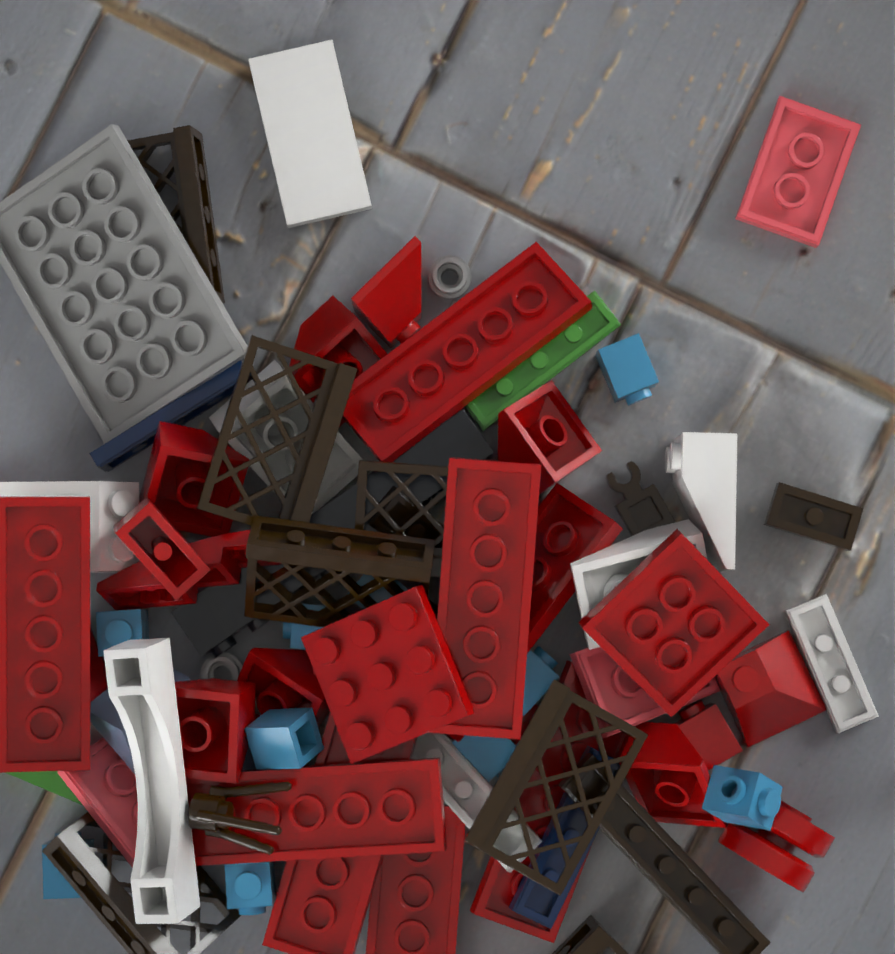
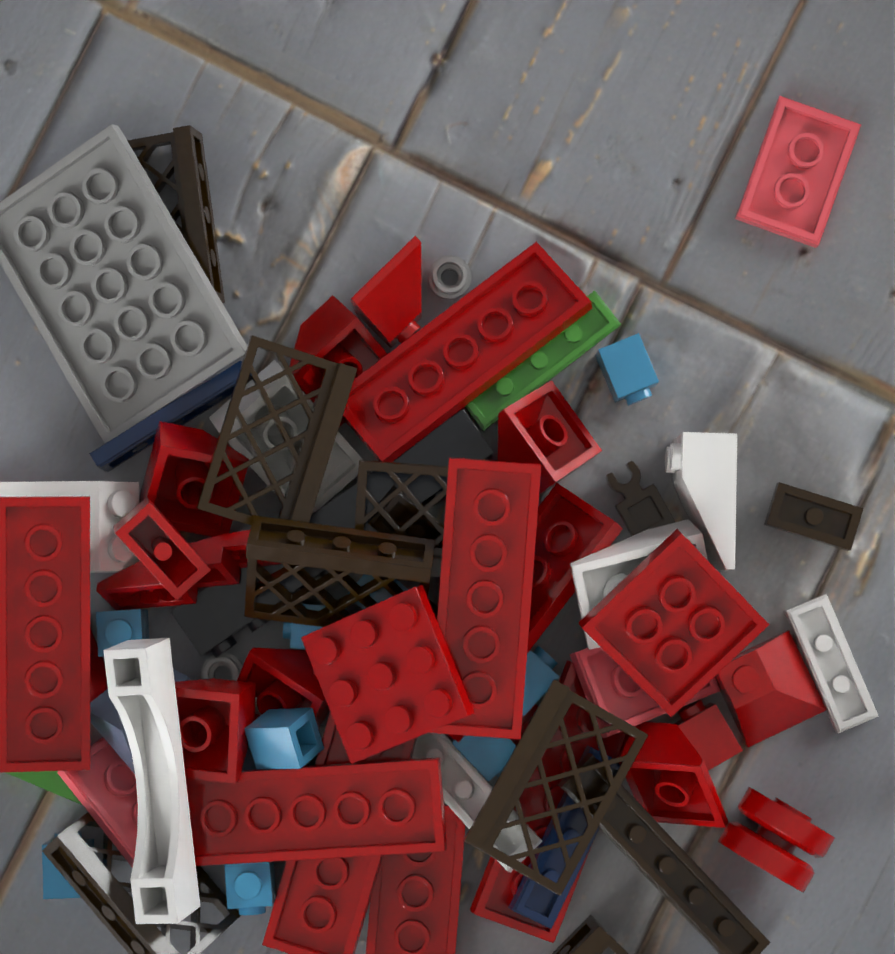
(215, 814): dark brown plant -> none
(310, 133): white tile -> none
(742, 797): dark azure brick -> none

